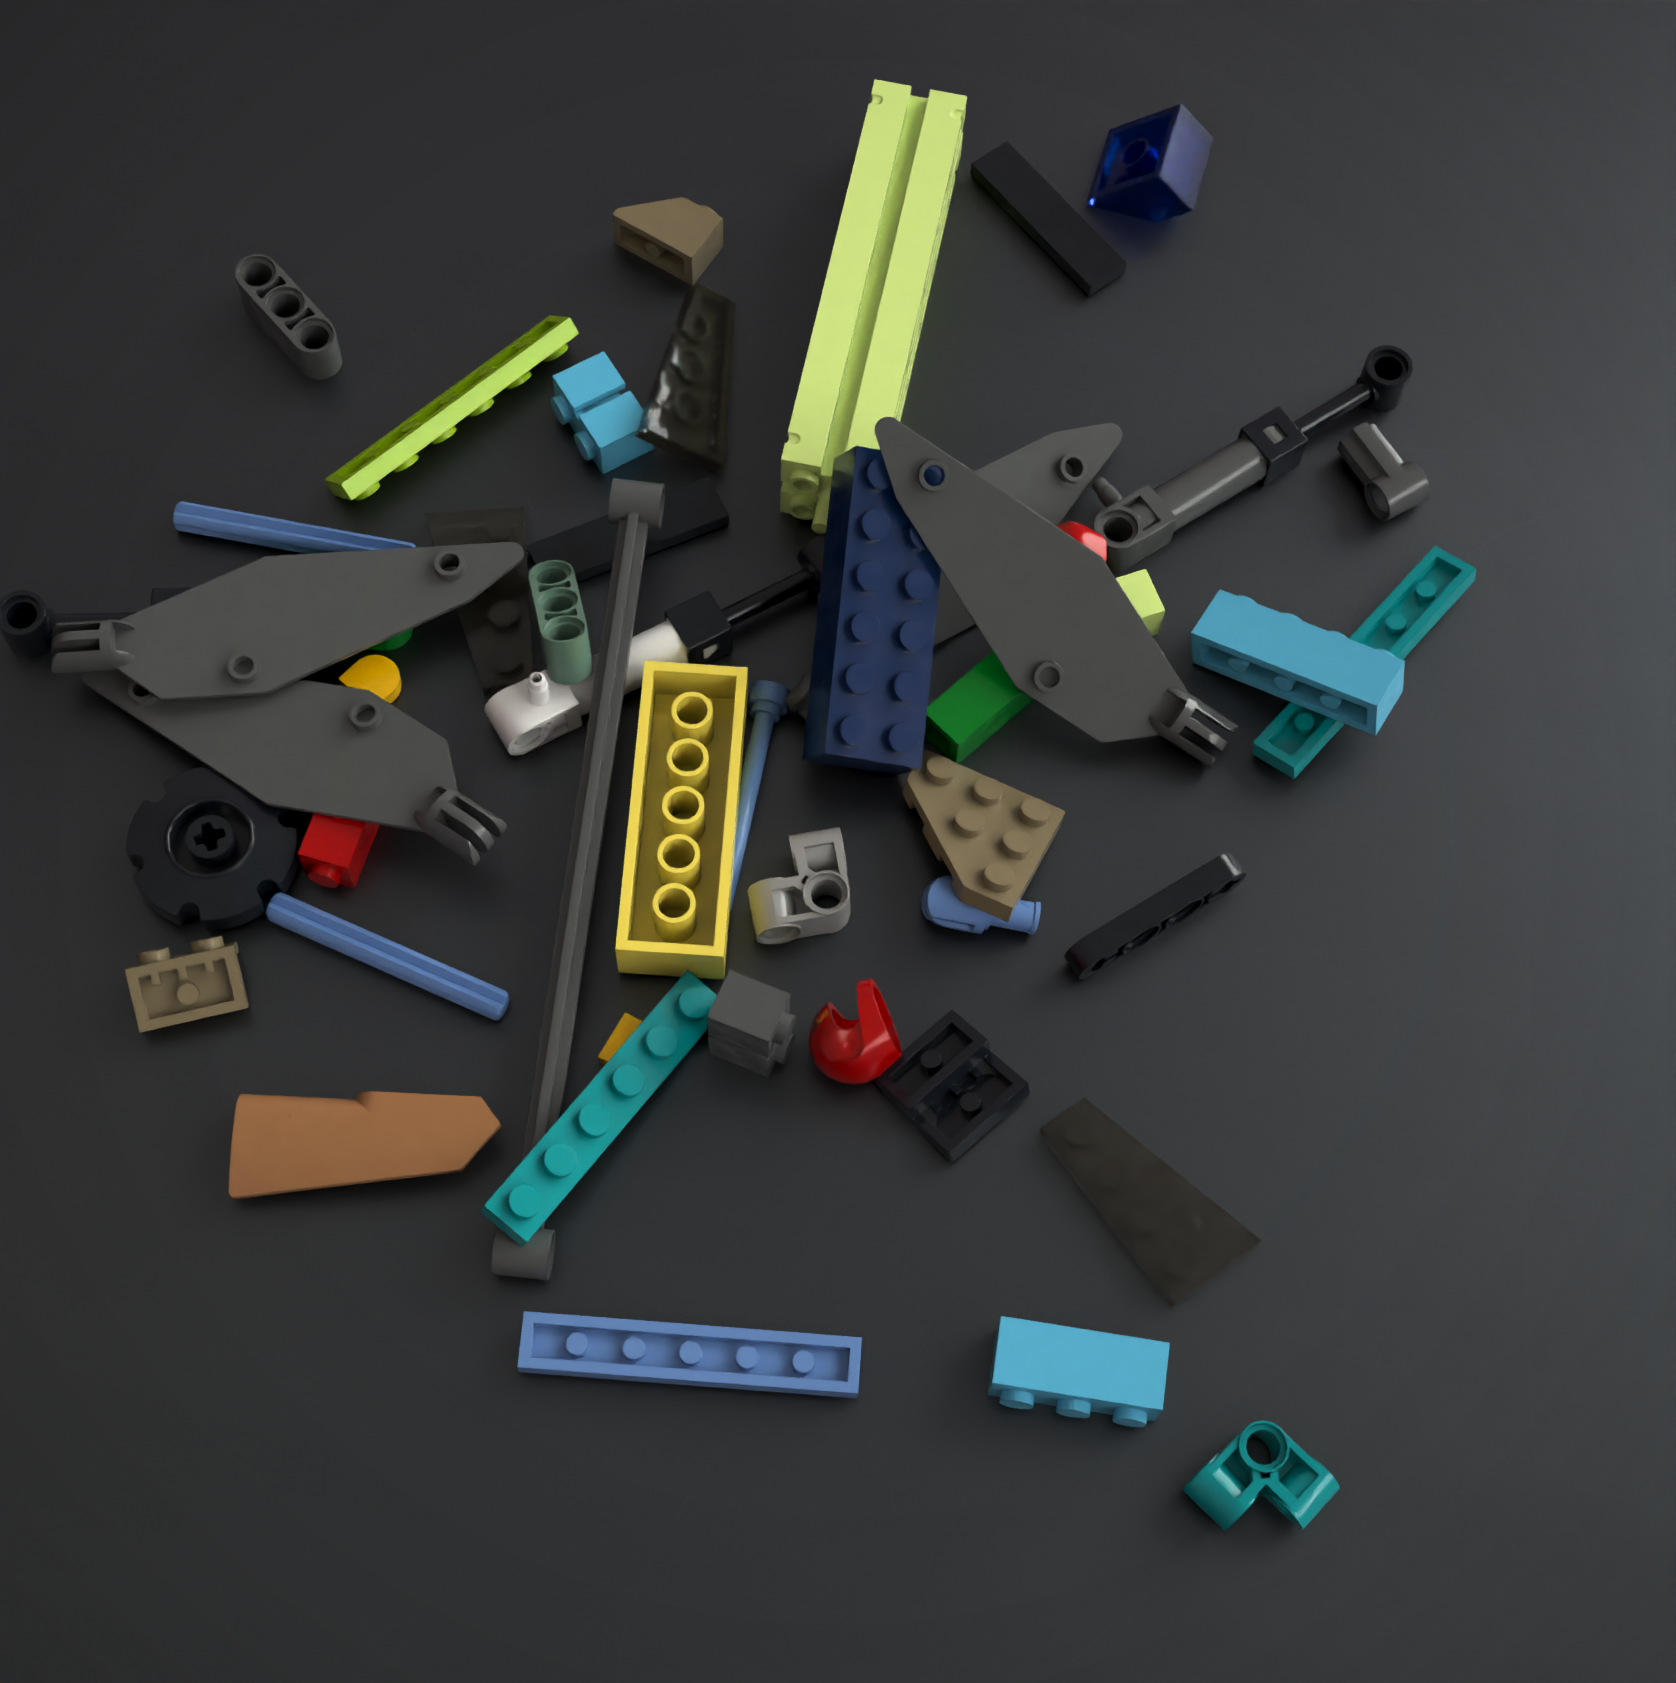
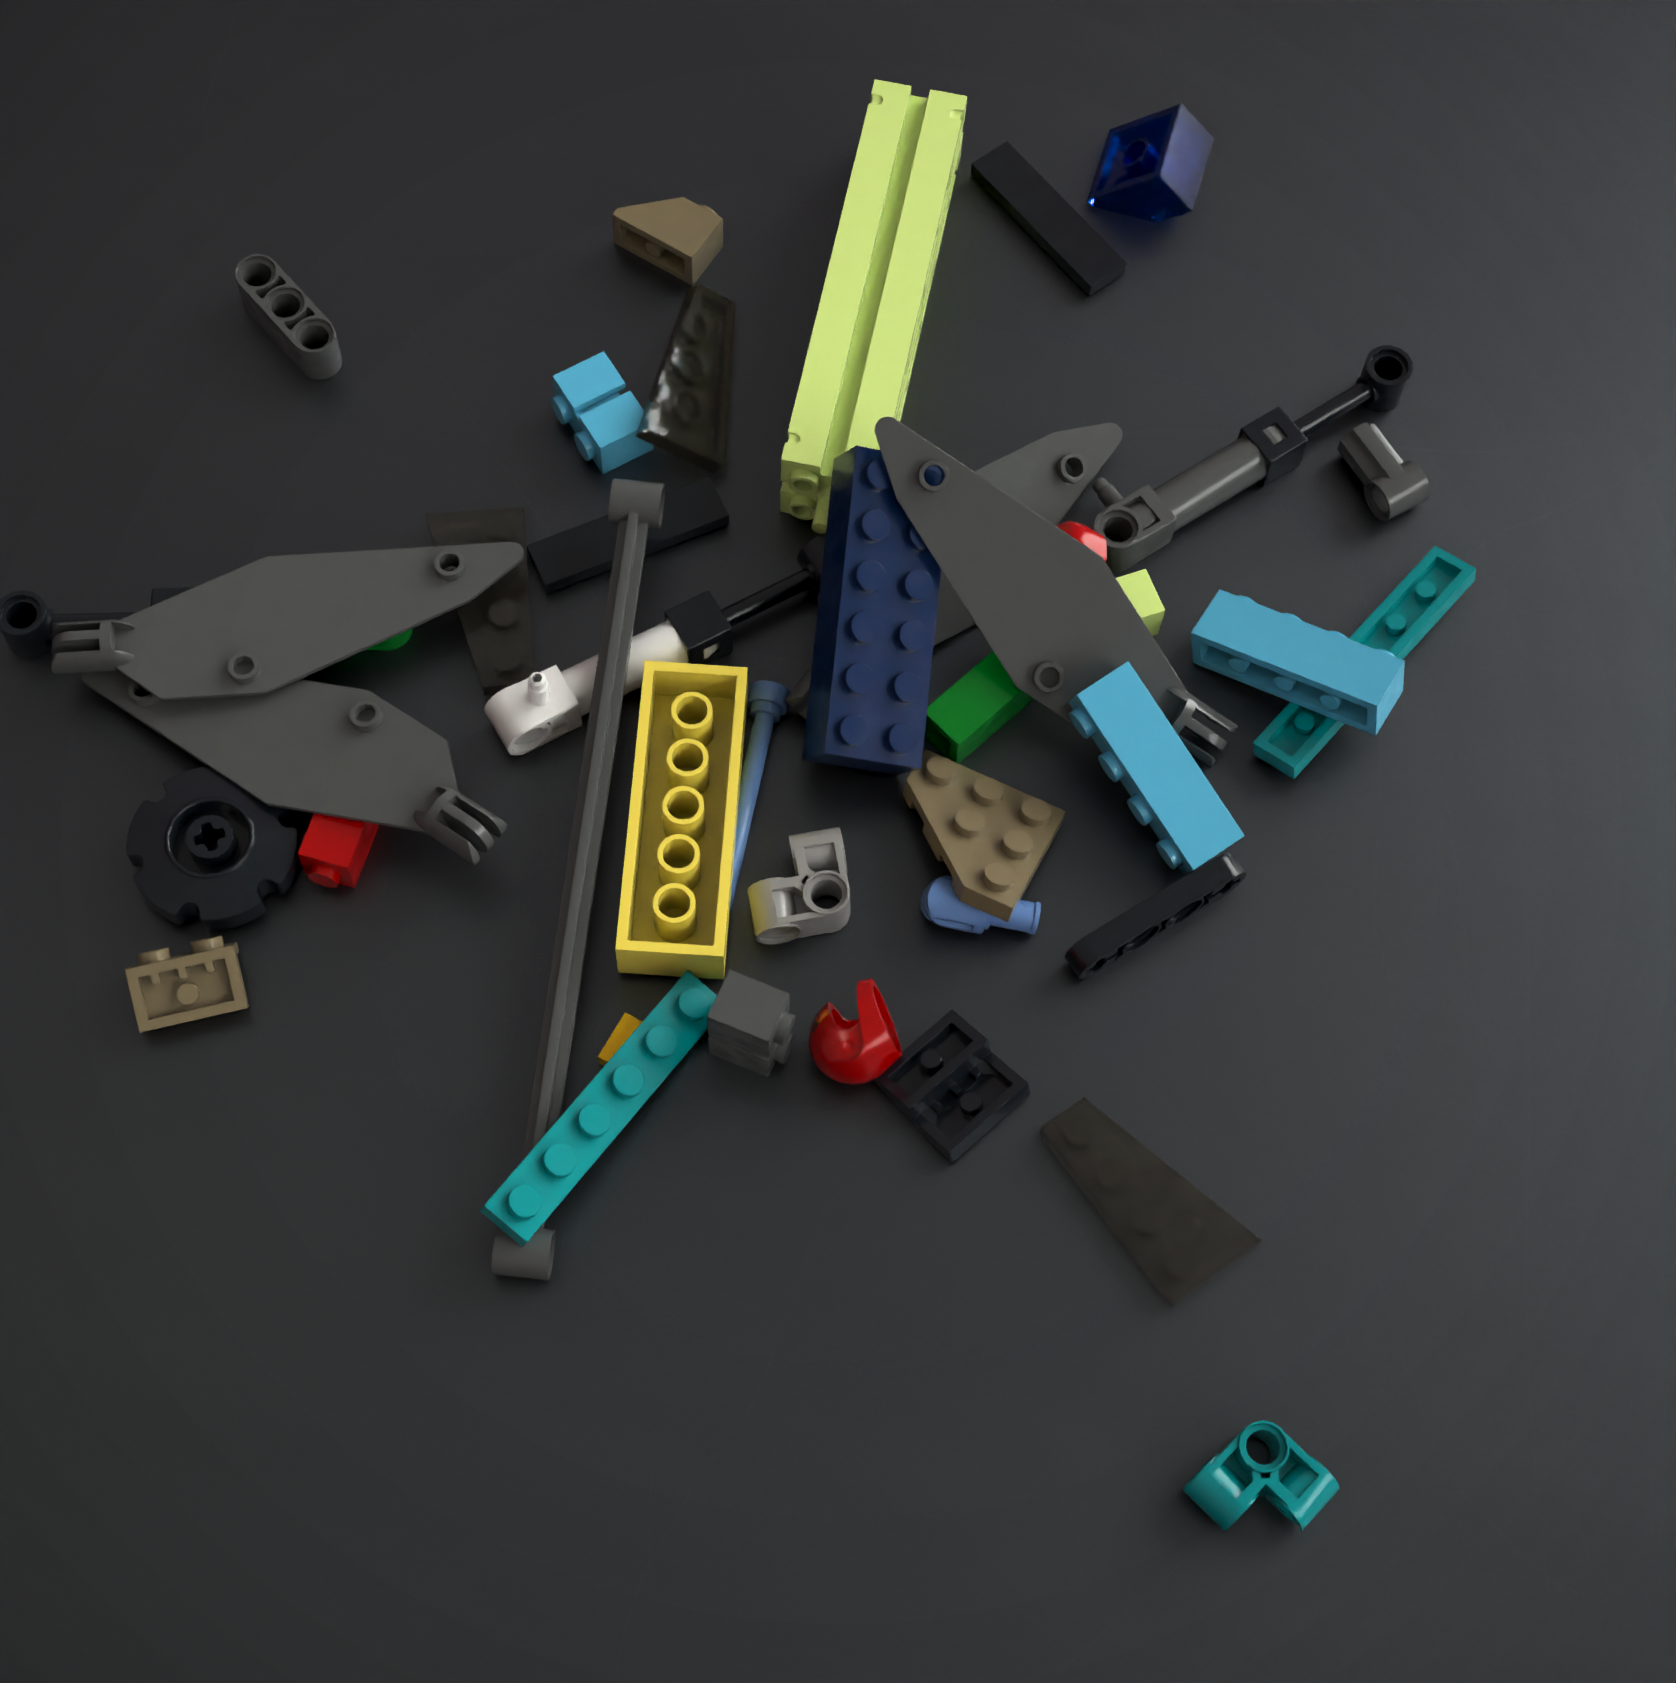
(274, 531): medium blue axle -> none
(336, 1142): medium nougat panel -> none
(374, 674): yellow tile -> none
(388, 956): medium blue axle -> none
(438, 418): lime plate -> none
(560, 622): sand green beam -> none
(690, 1354): medium blue plate -> none
(1078, 1371): medium azure brick -> none
(1155, 769): none -> medium azure brick

